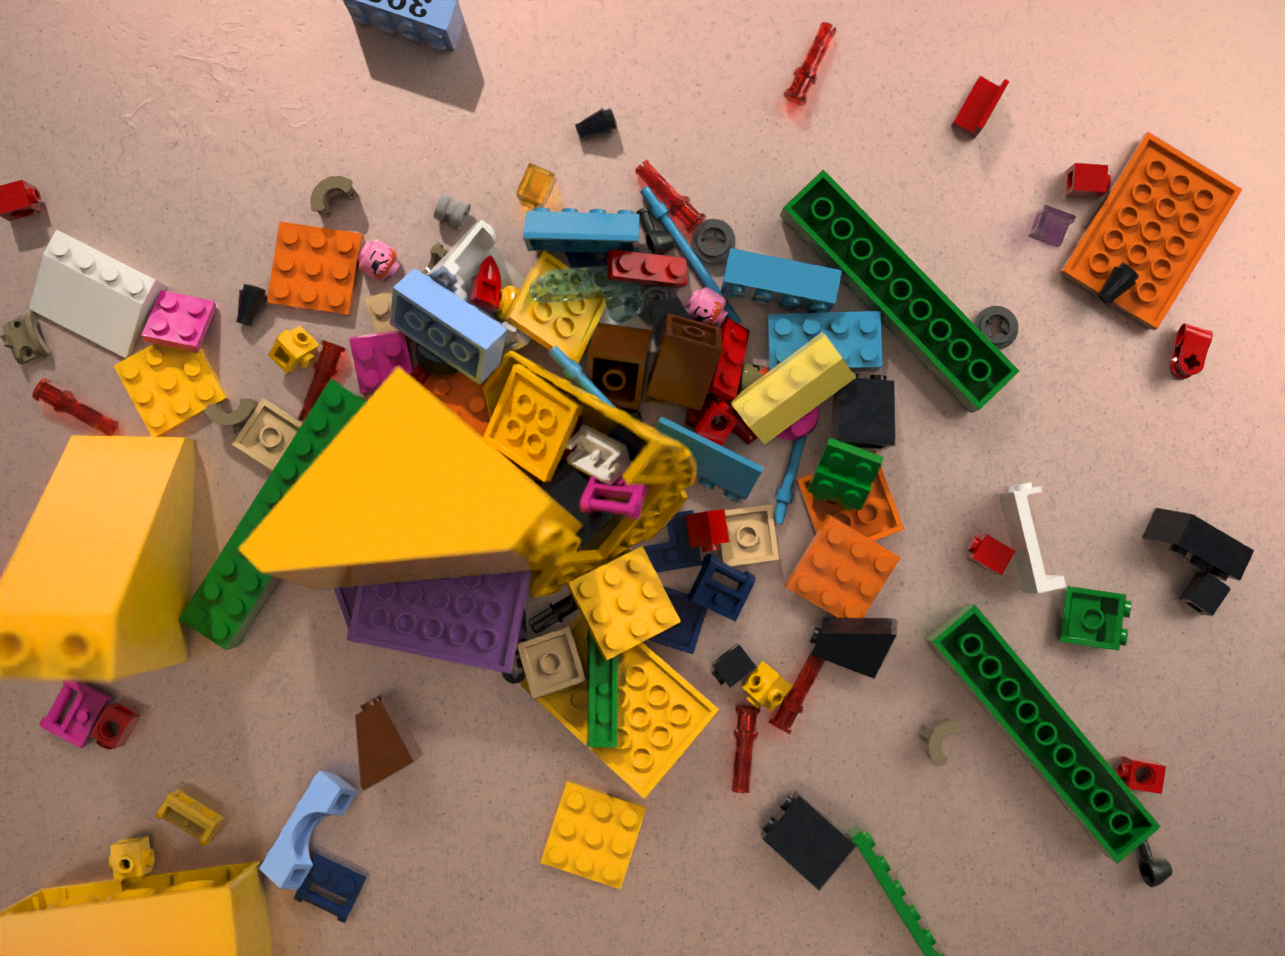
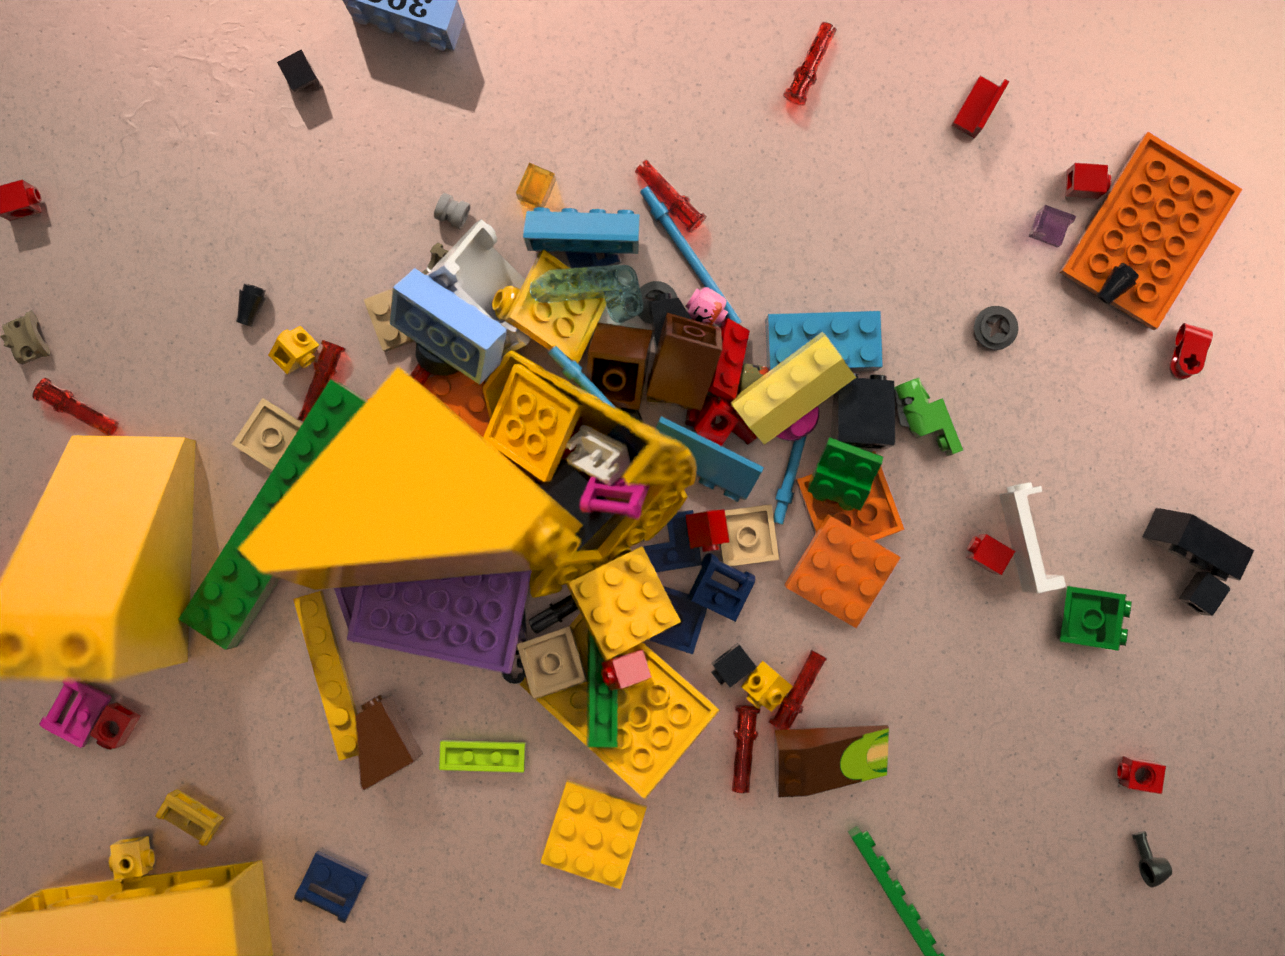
(93, 294): white slope -> none
(169, 386): yellow plate -> none
(179, 321): plate -> none
(236, 419): dark tan piece -> none
(289, 857): light blue arch -> none
(298, 71): none -> black panel
(315, 268): orange plate -> none
(326, 190): dark tan piece -> none
(329, 672): none -> yellow plate
(378, 260): bright pink head -> none
(378, 357): dark pink plate -> none
(482, 756): none -> lime plate
(486, 285): red plate -> none
(597, 123): black cone -> none
(625, 670): none -> brick
(646, 268): red plate -> none
(657, 241): pearl dark grey bar -> none
(704, 231): dark grey gear -> none
(780, 281): dark azure brick -> none
(807, 839): black slope -> none
(828, 758): none -> reddish brown slope
(854, 642): black slope -> none
(899, 289): green brick -> none
(925, 417): none -> bright green plate
(935, 739): dark tan piece -> none
(1042, 733): green brick -> none

